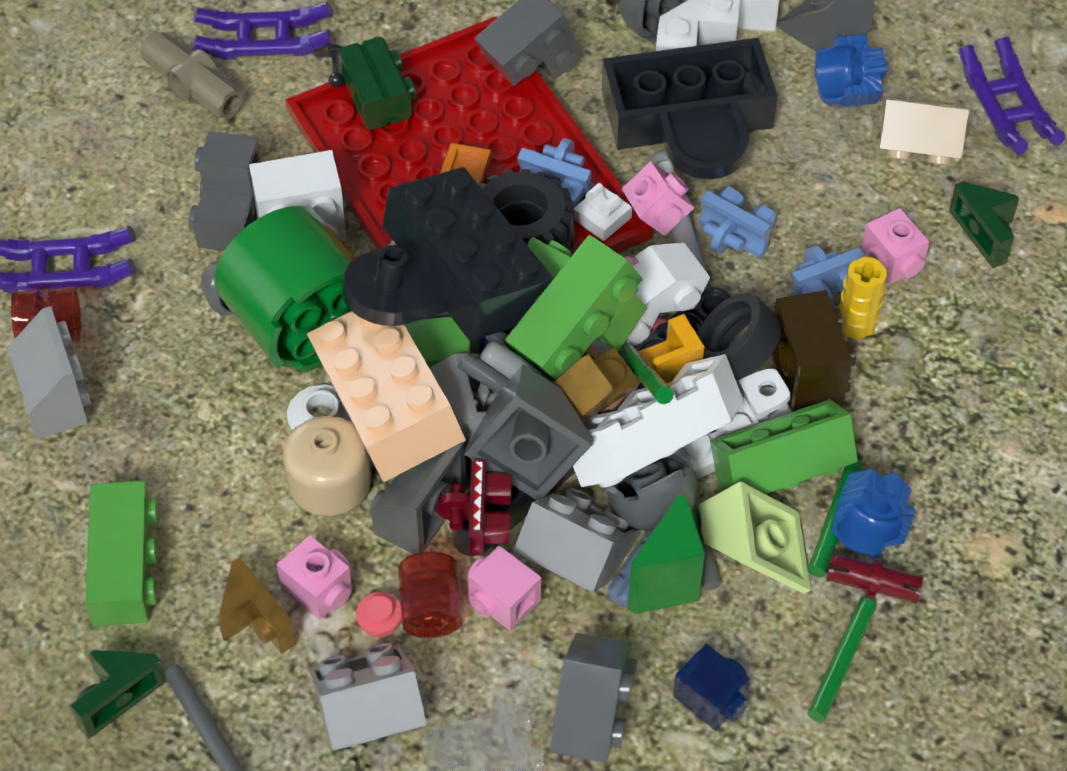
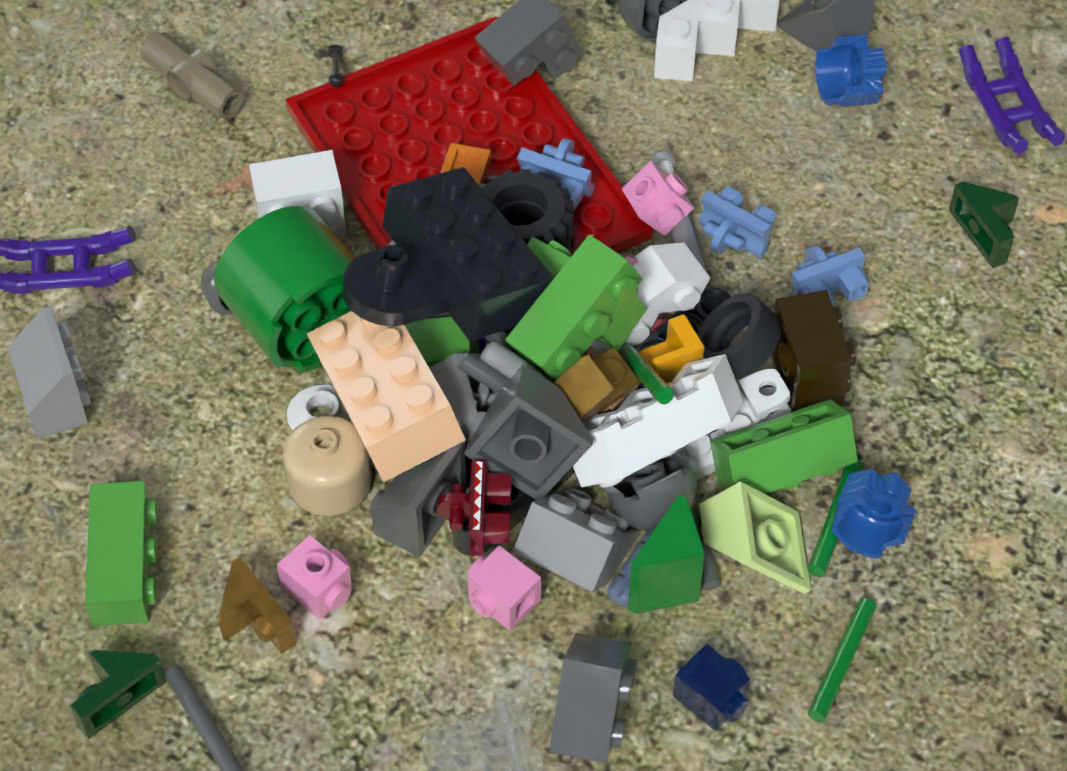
(64, 303): clear red wheel -> none
(225, 189): dark grey brick -> none
(246, 21): dark purple piece -> none
(367, 696): light grey slope -> none
(376, 82): dark green brick -> none
(379, 614): coral plate -> none
(429, 595): clear red wheel -> none
(602, 212): white tile -> none
(692, 102): black brick -> none
(862, 297): yellow axle -> none
(874, 578): dark red pin -> none
(896, 245): bright pink brick -> none
(922, 129): tan slope -> none

